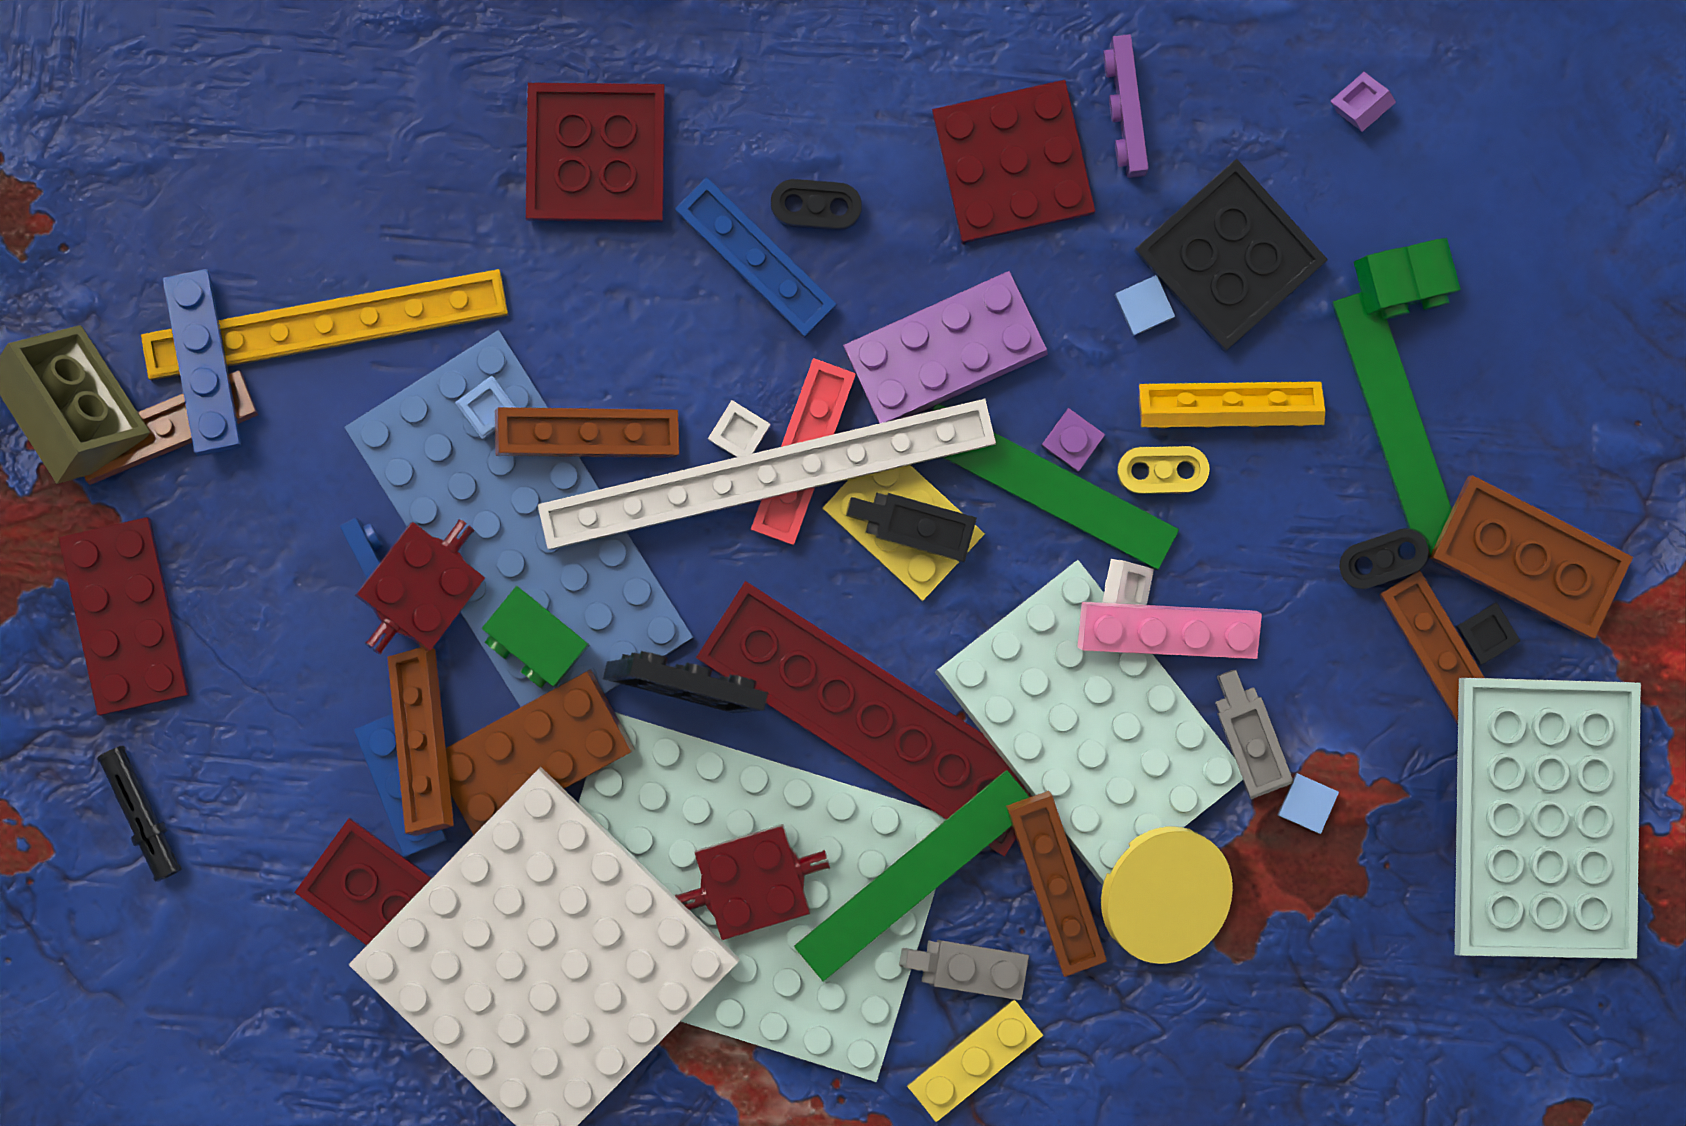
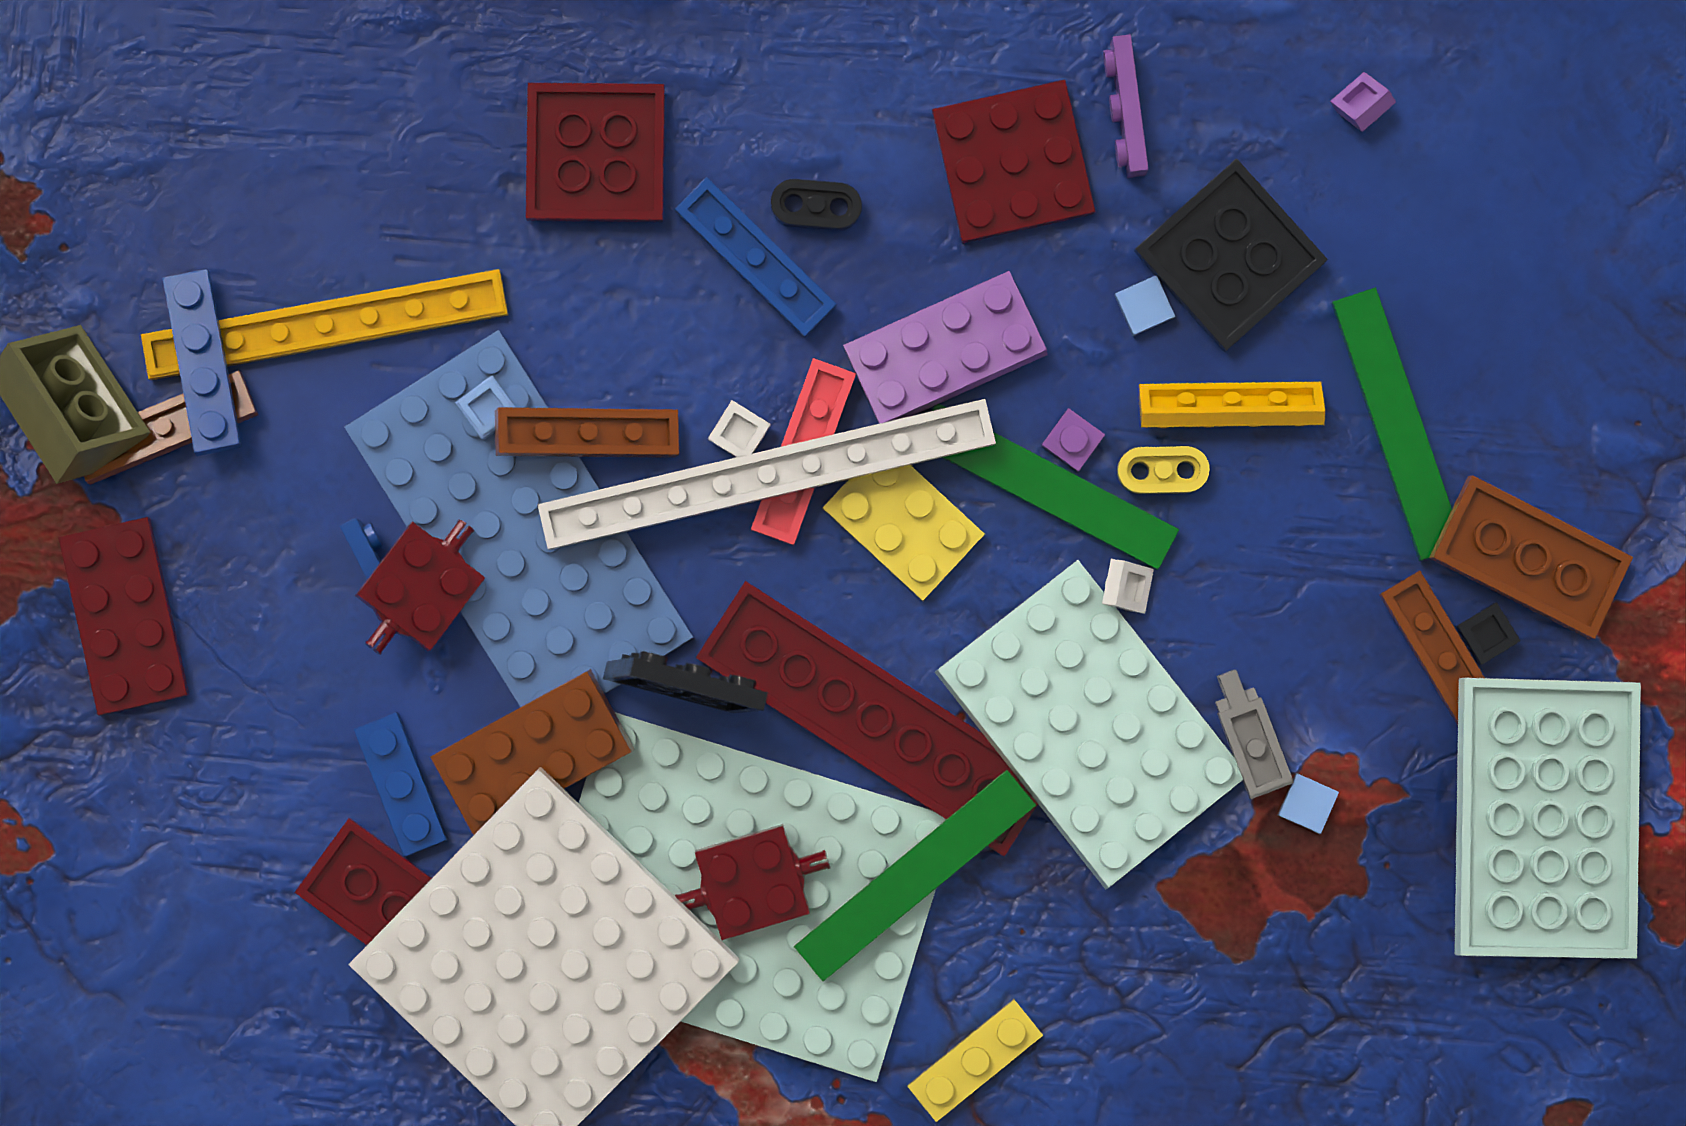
(142, 820): black pin -> none
(420, 741): dark orange plate -> none
(534, 637): green brick -> none
(915, 524): black hinge -> none
(969, 968): light grey hinge -> none
(1056, 883): dark orange plate -> none
(1167, 895): light yellow tile -> none
(1169, 630): bright pink plate -> none
(1385, 557): black plate -> none
(1407, 277): green brick -> none

